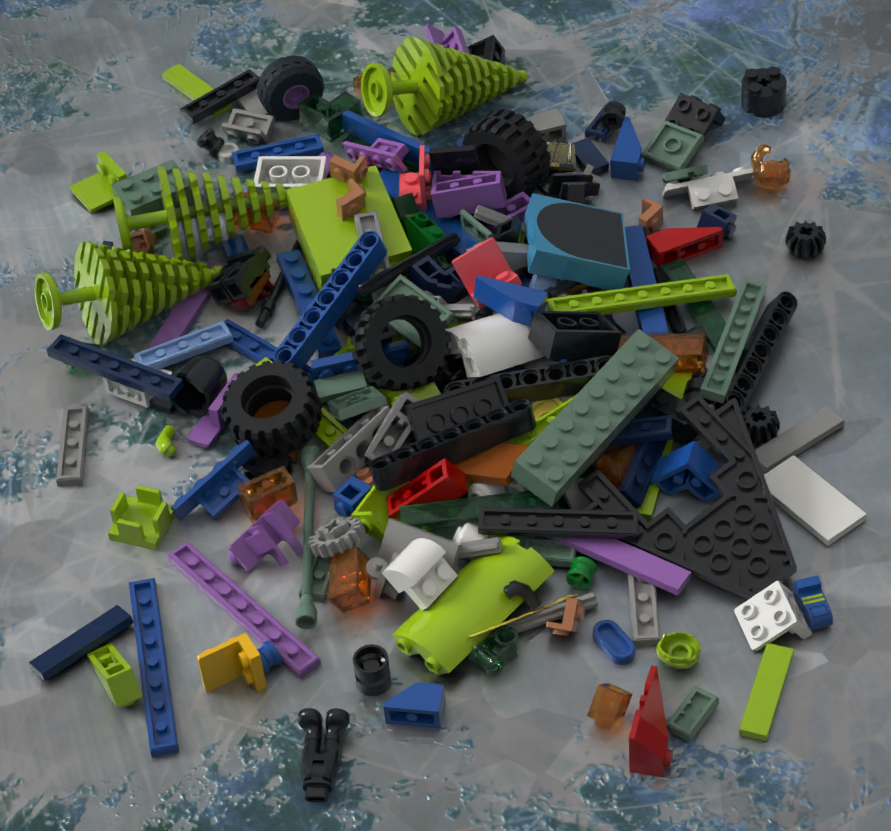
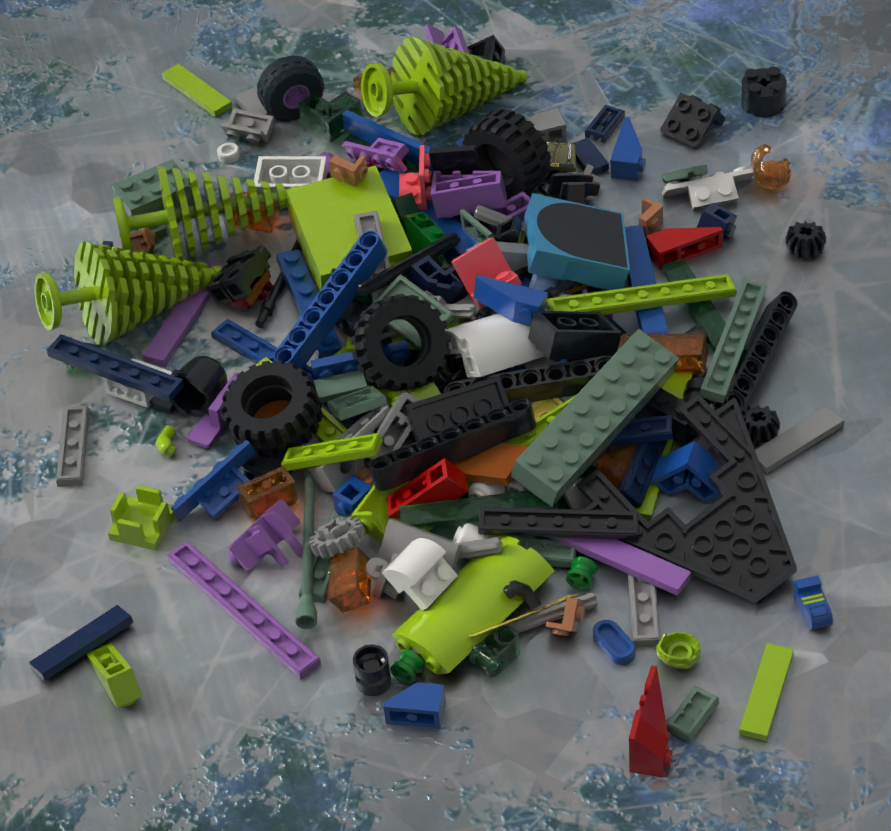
(96, 190): lime bracket -> none
(153, 668): blue tile -> none
(185, 346): light blue tile -> none
(210, 142): black wheel -> none
(220, 97): black tile -> none
(230, 661): yellow bracket -> none
(234, 246): blue tile -> none
(269, 655): blue wheel -> none
(304, 146): blue plate -> none
(319, 768): black piece -> none
(332, 451): none -> lime tile
(352, 201): nougat bracket -> none
(407, 667): none -> green wheel
(609, 705): clear orange brick -> none
(613, 115): black wheel -> none
(672, 146): sand green tile -> none
(672, 312): black axle -> none
(771, 615): white bracket -> none
(812, 501): white tile -> none

